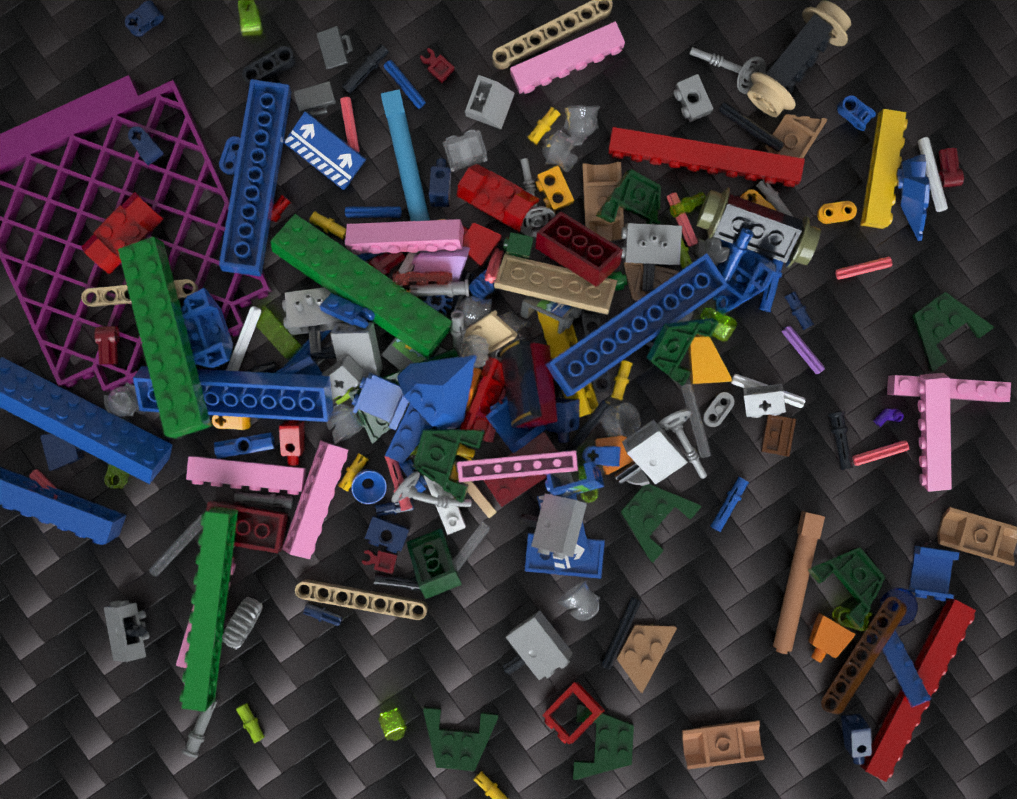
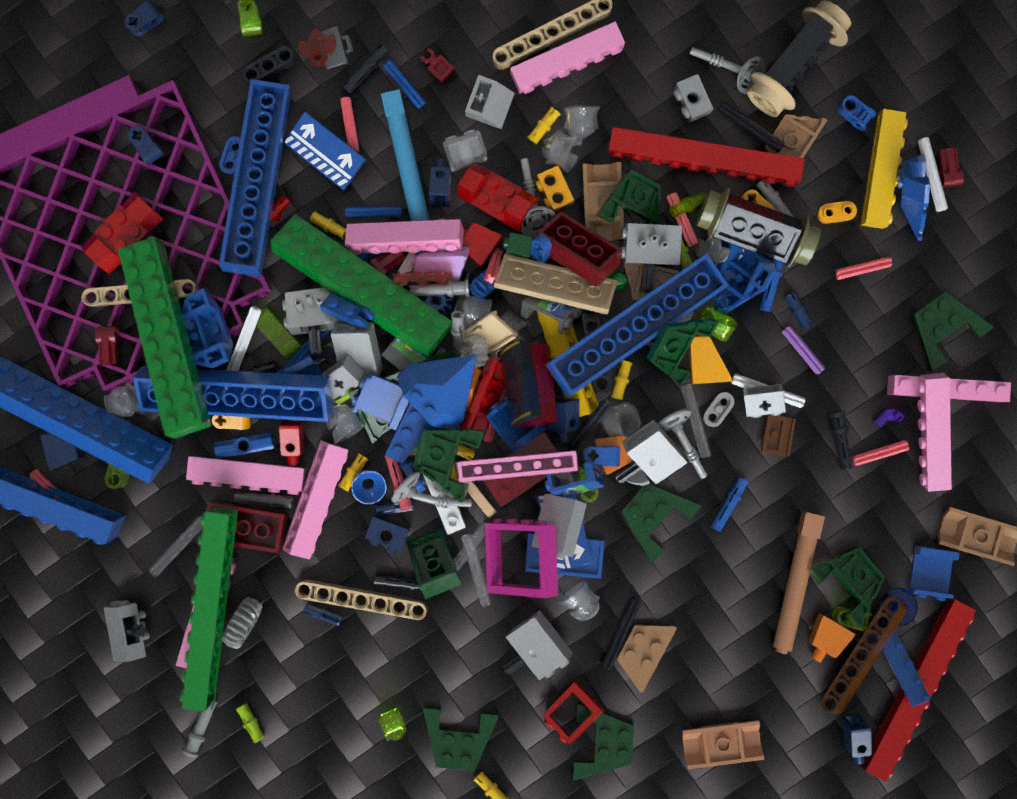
(315, 98): dark grey piece -> none
(317, 45): none -> clear red plate
(383, 561): dark red plate -> none
(476, 570): none -> clear axle
(540, 249): none -> blue beam
(547, 558): none -> dark pink window
(739, 248): blue pin -> none

